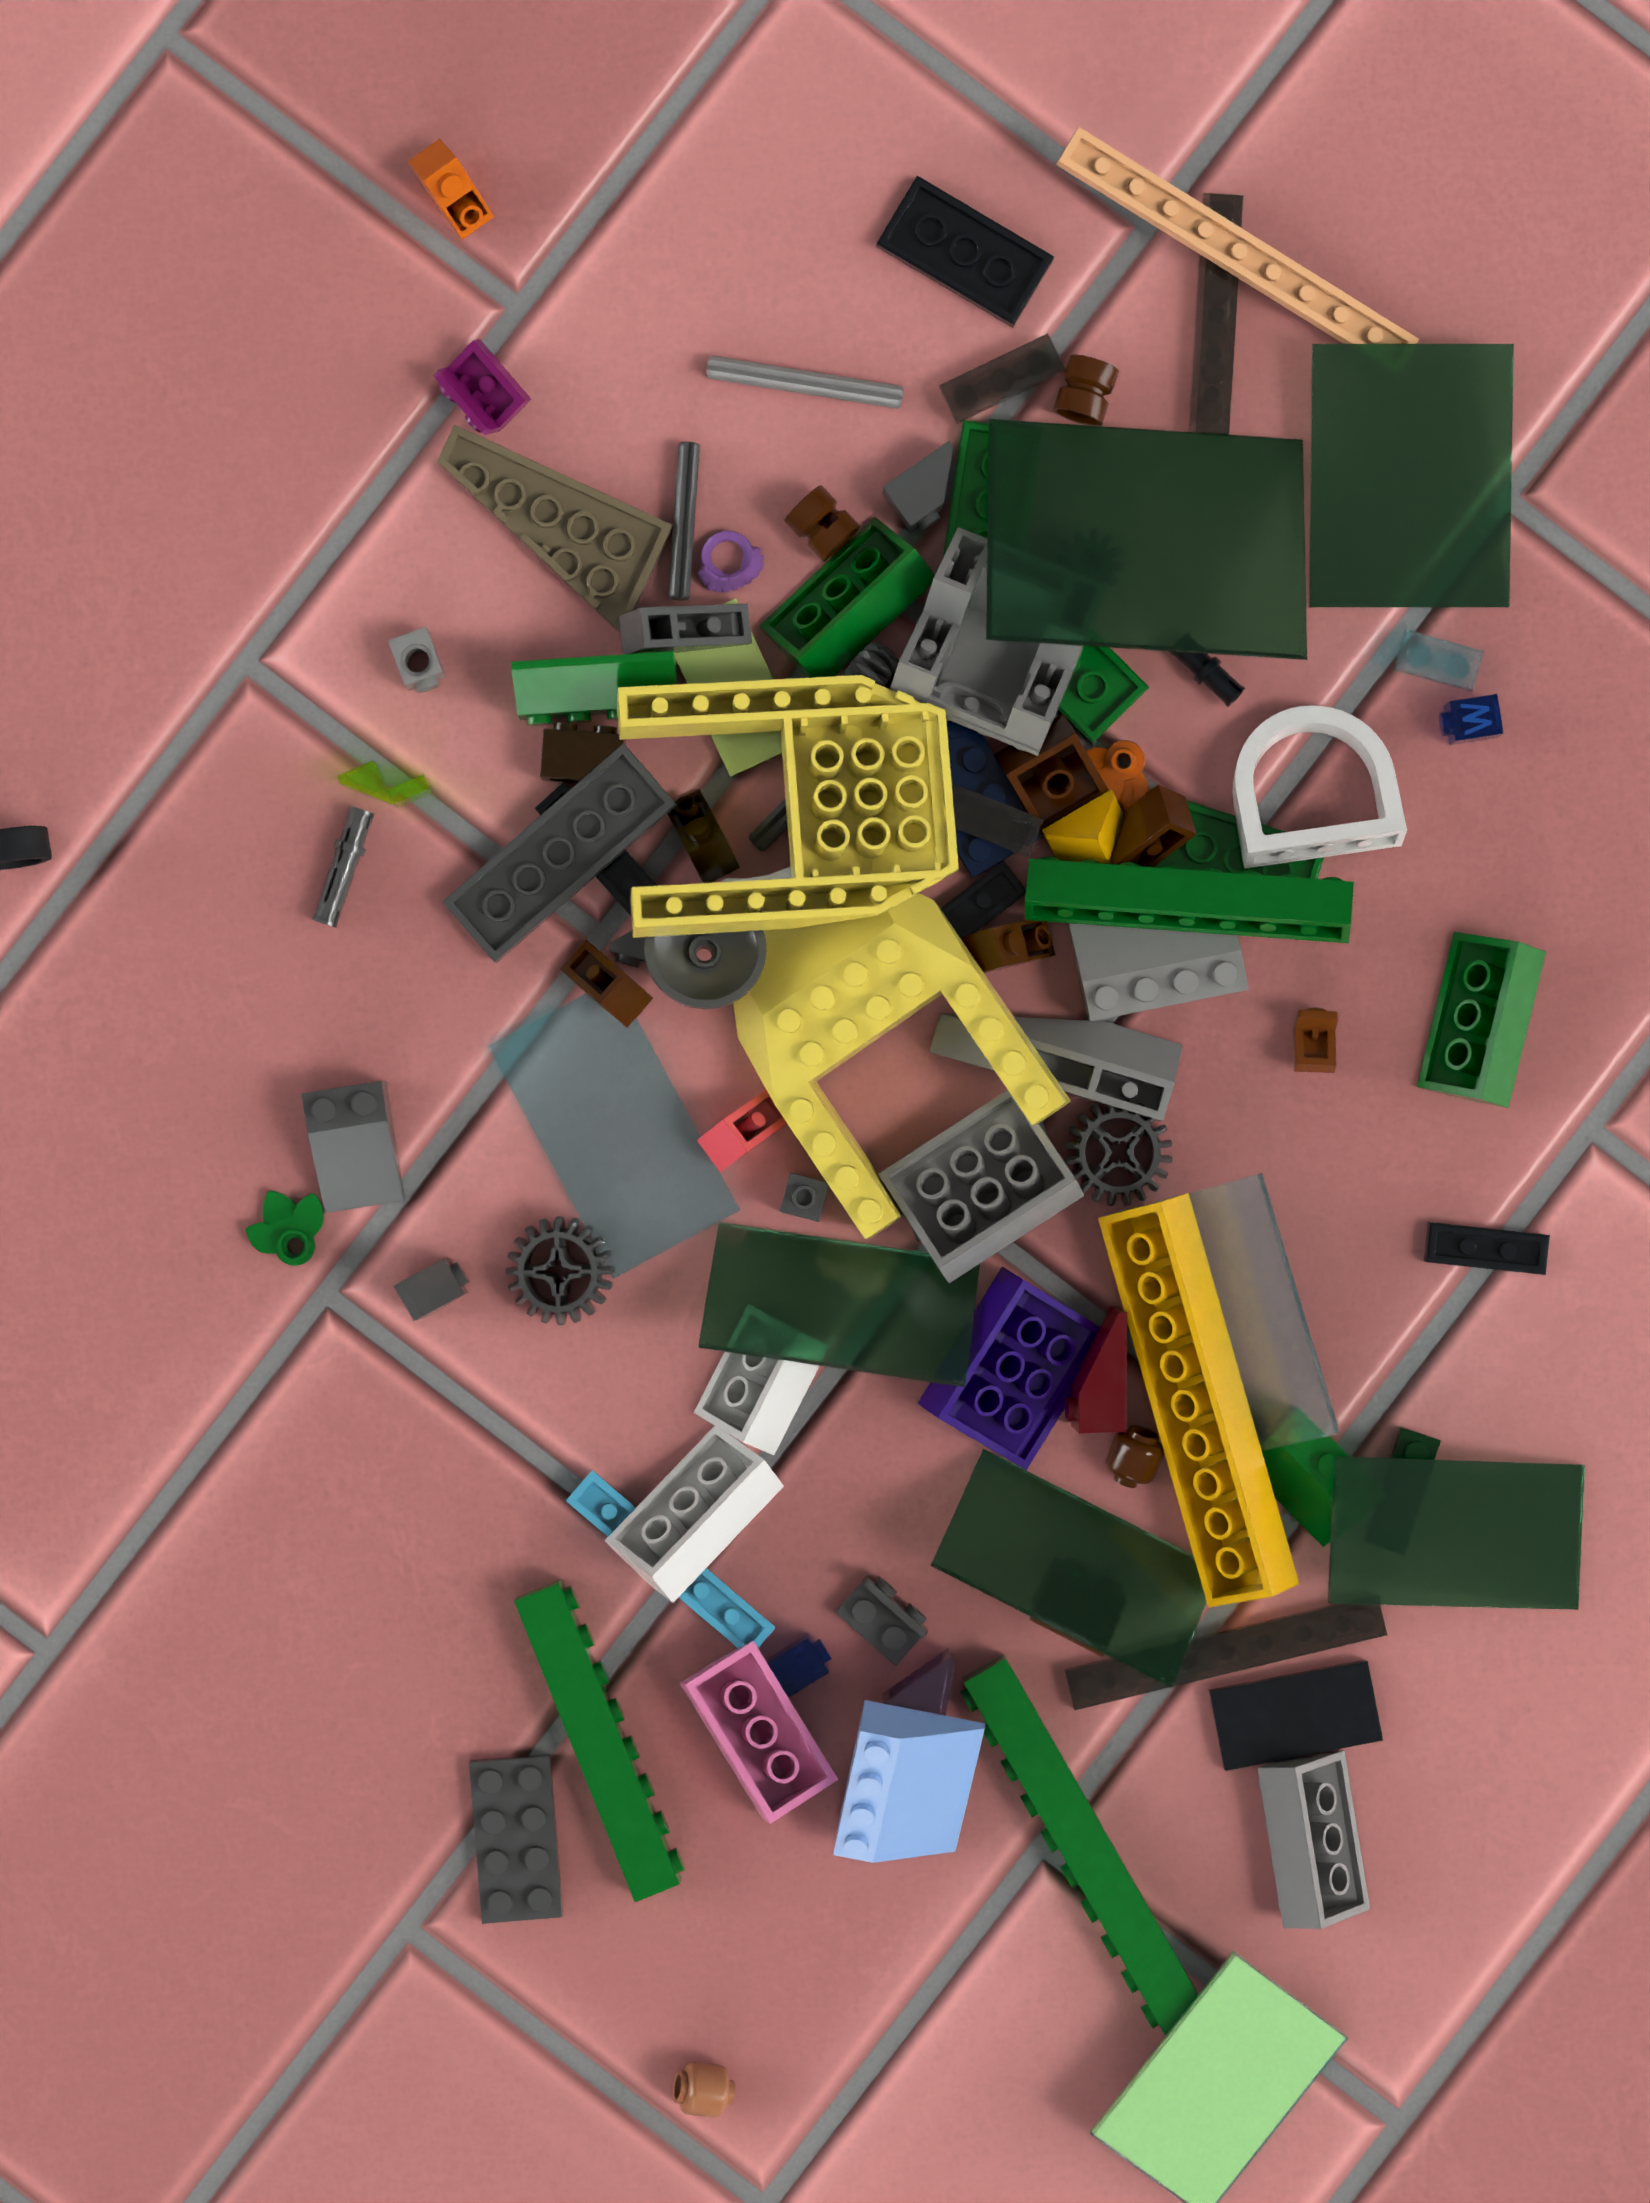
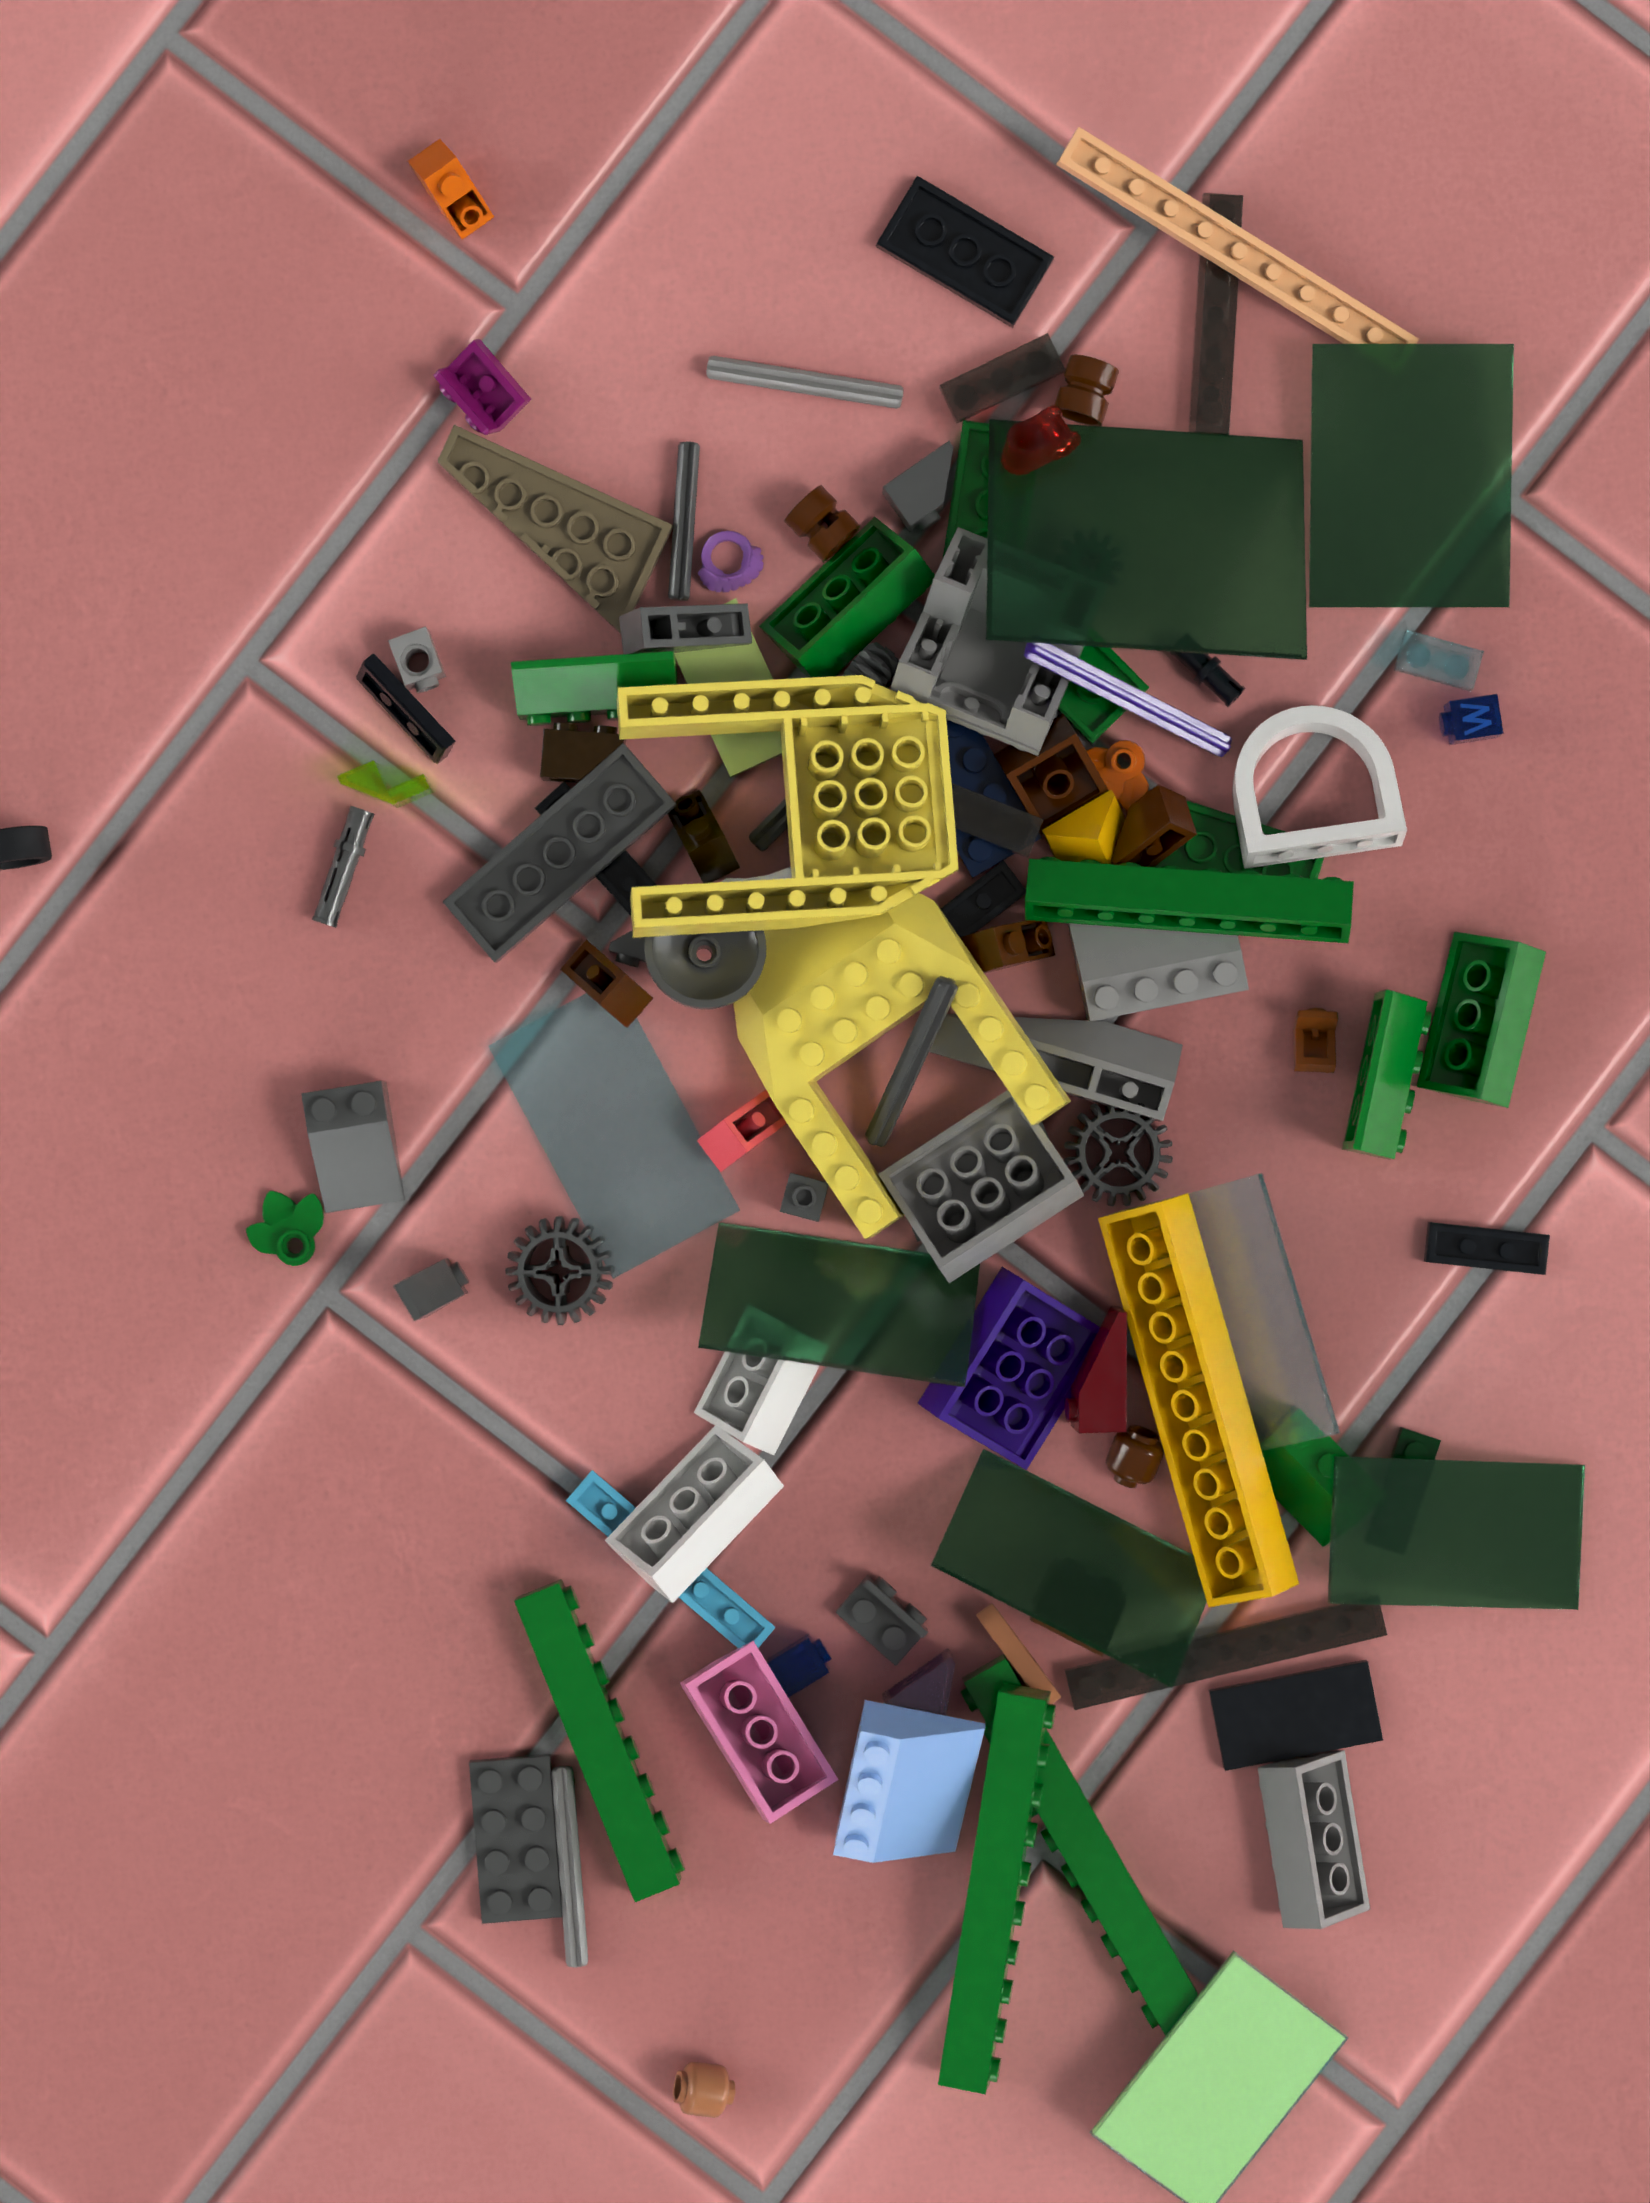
(405, 709): none -> black tile
(569, 1866): none -> light grey axle
(911, 1061): none -> dark grey axle
(995, 1888): none -> green brick
(1016, 1651): none -> nougat beam
(1043, 437): none -> clear red piece
(1129, 697): none -> axle
(1385, 1075): none -> green slope

